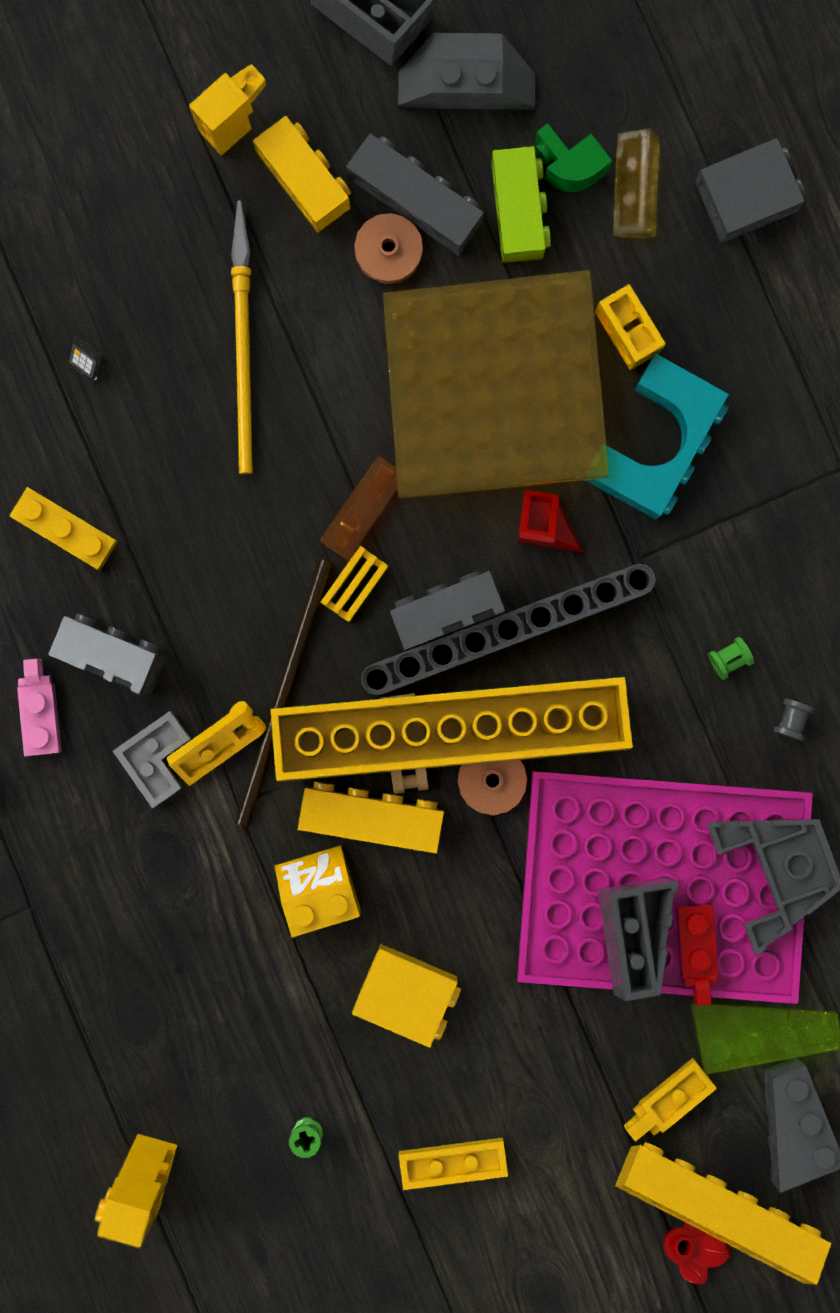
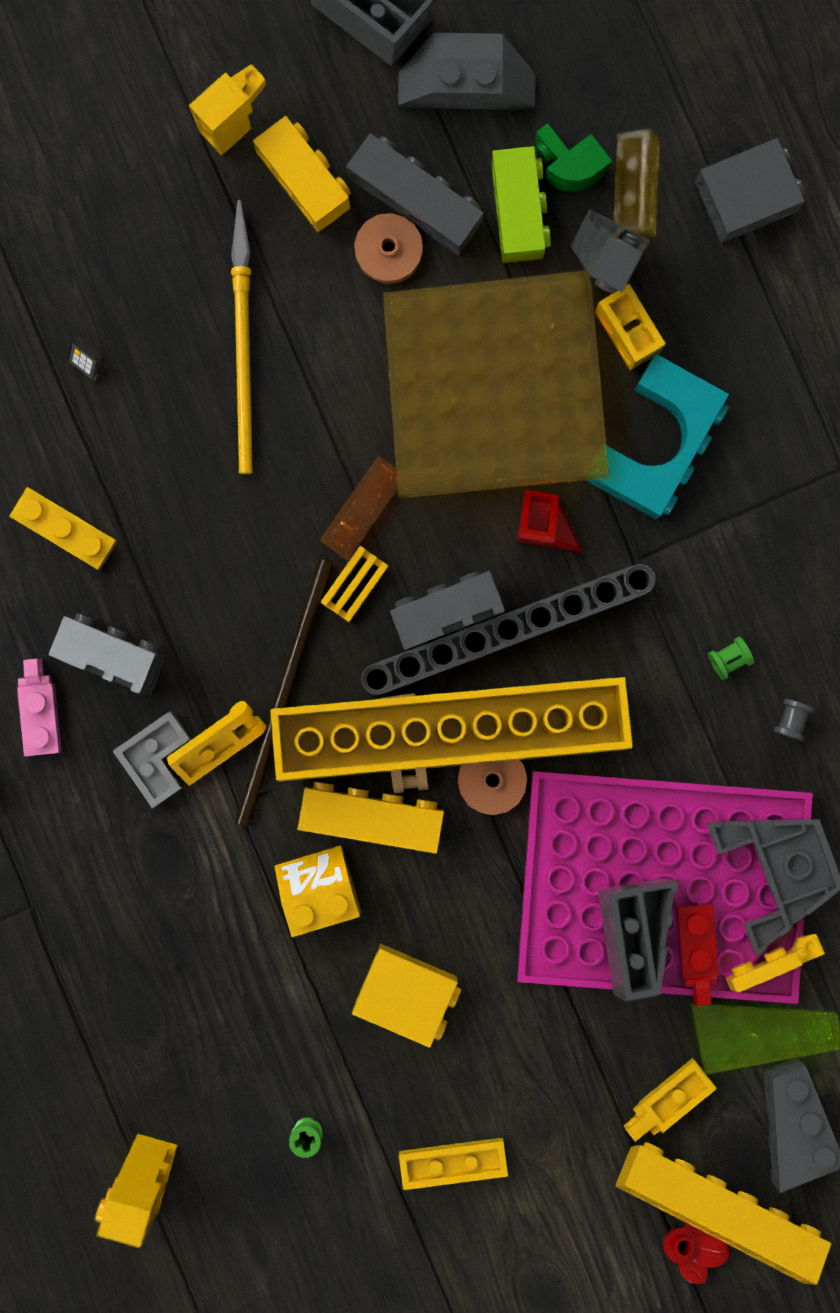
(608, 251): none -> dark grey wedge
(776, 963): none -> yellow hinge

